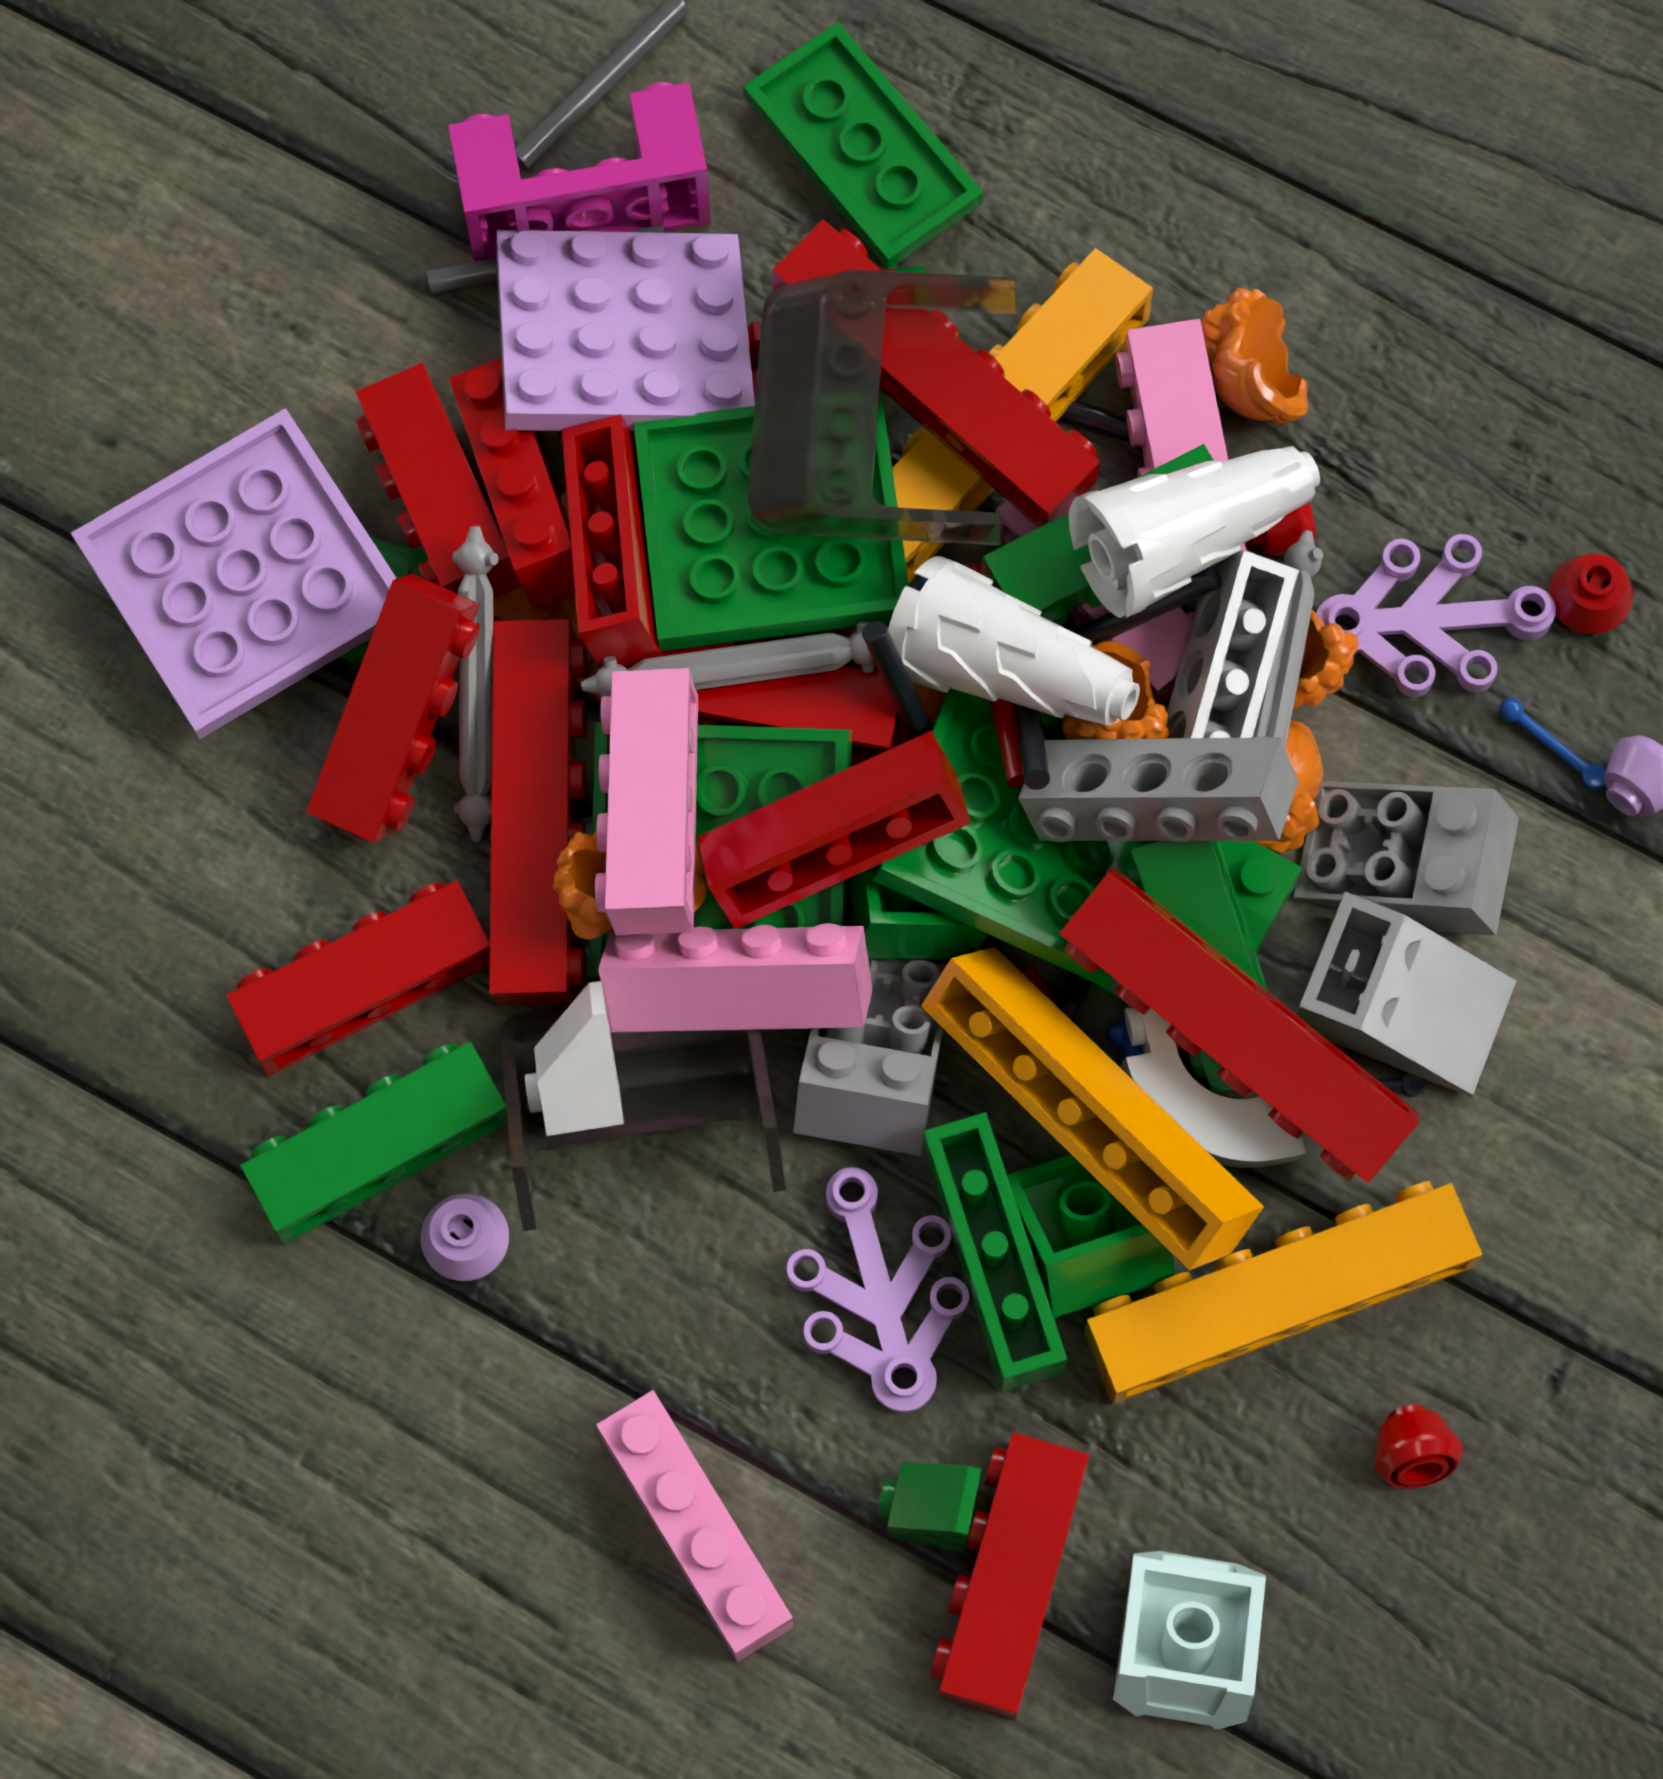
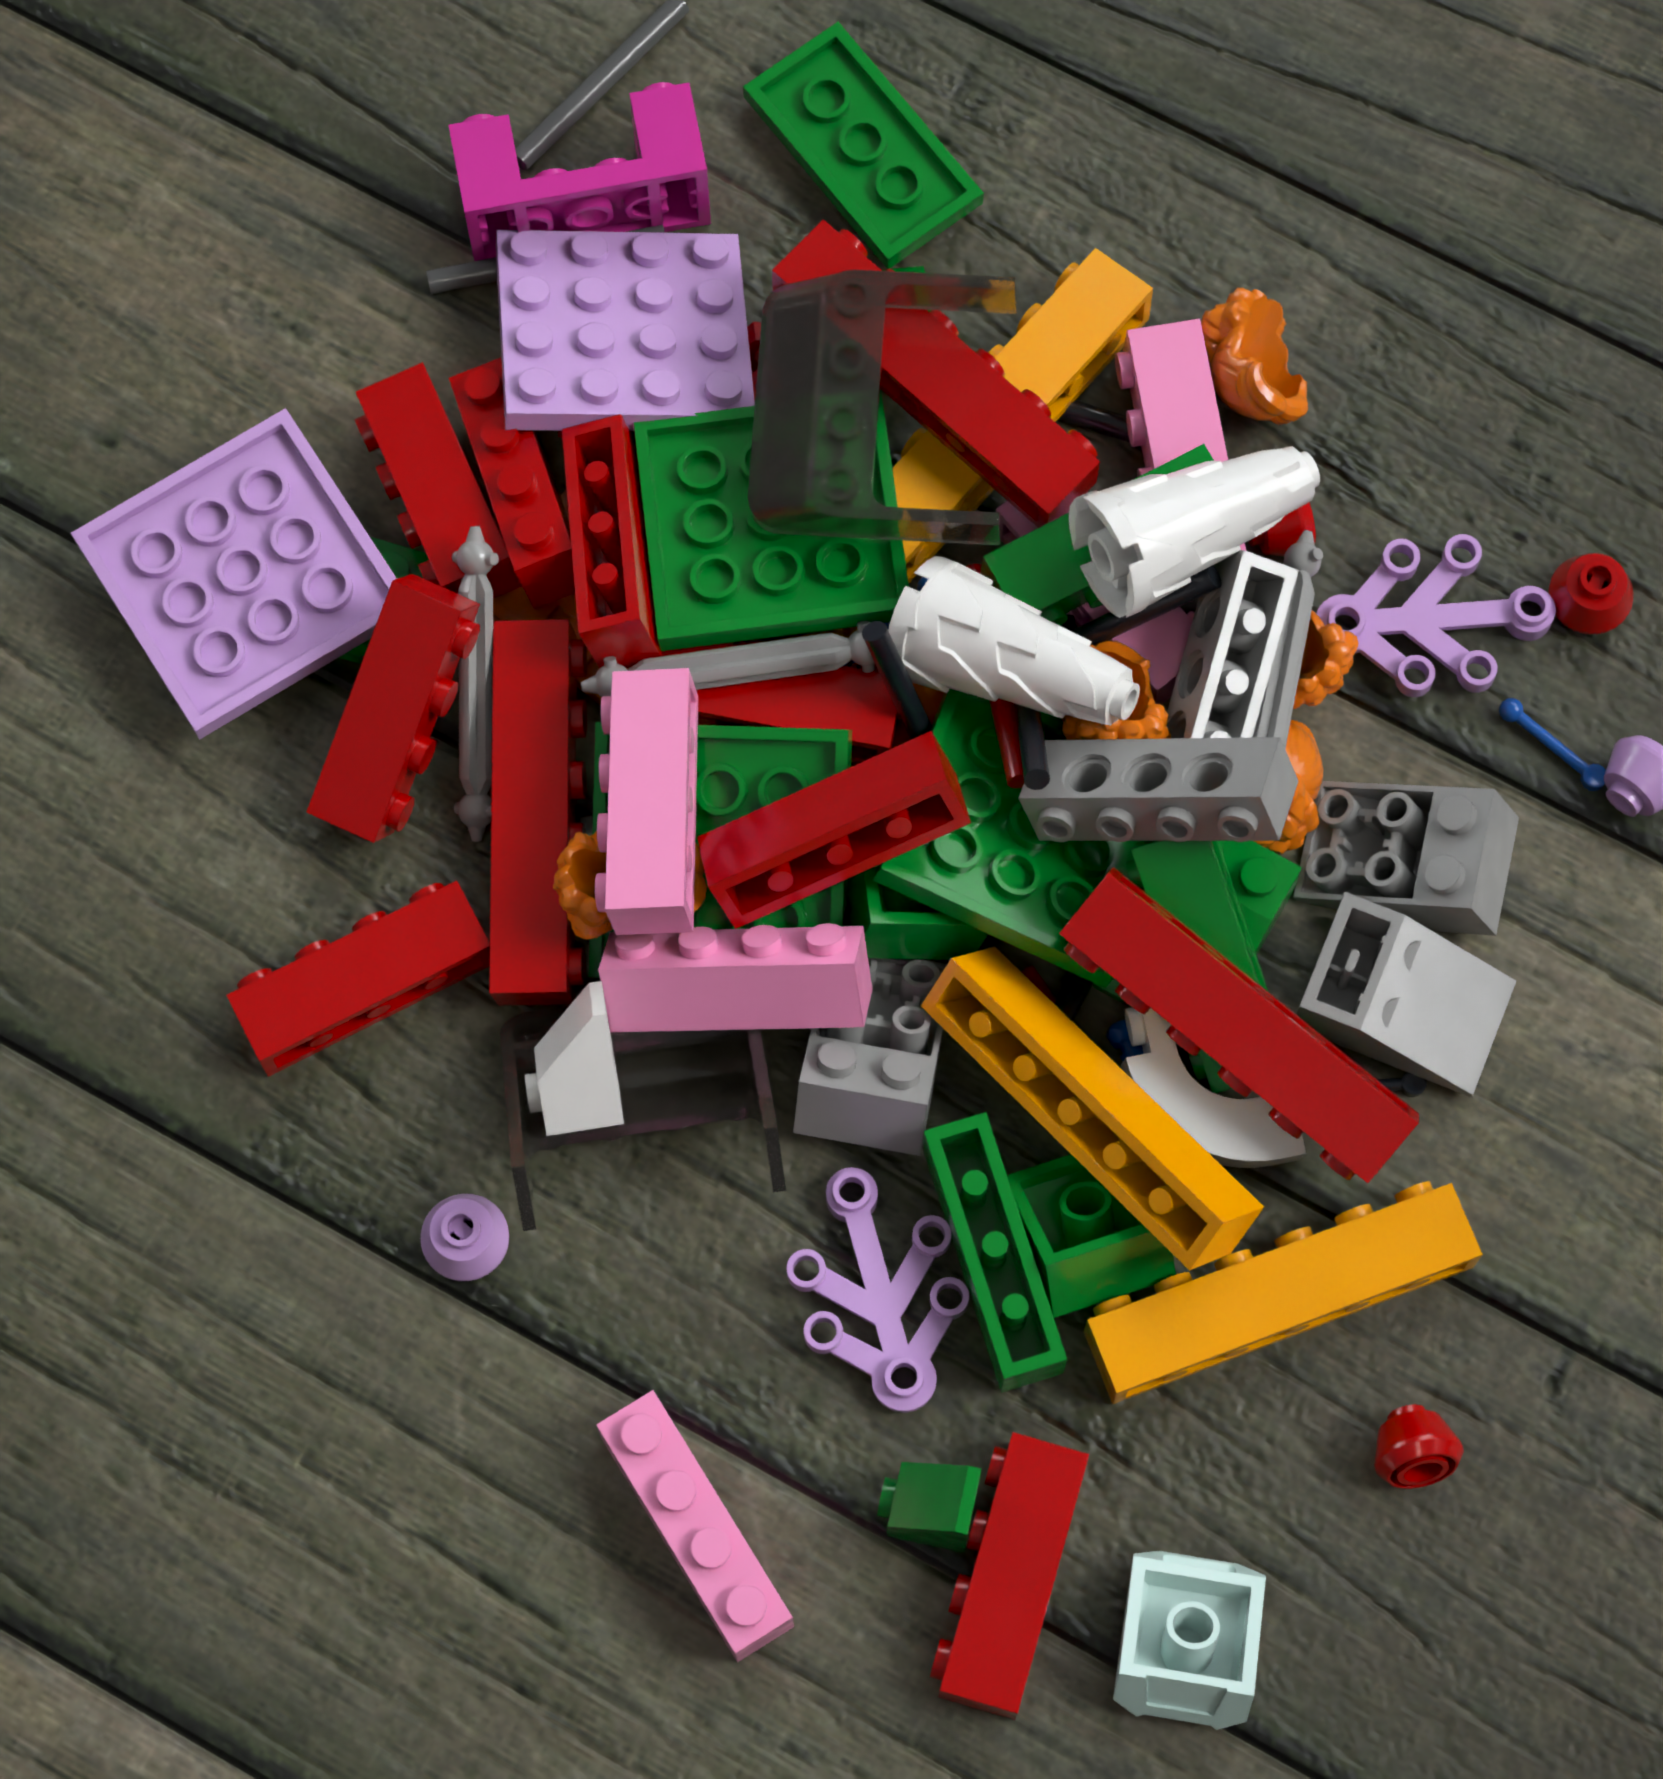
(375, 1141): green brick -> none

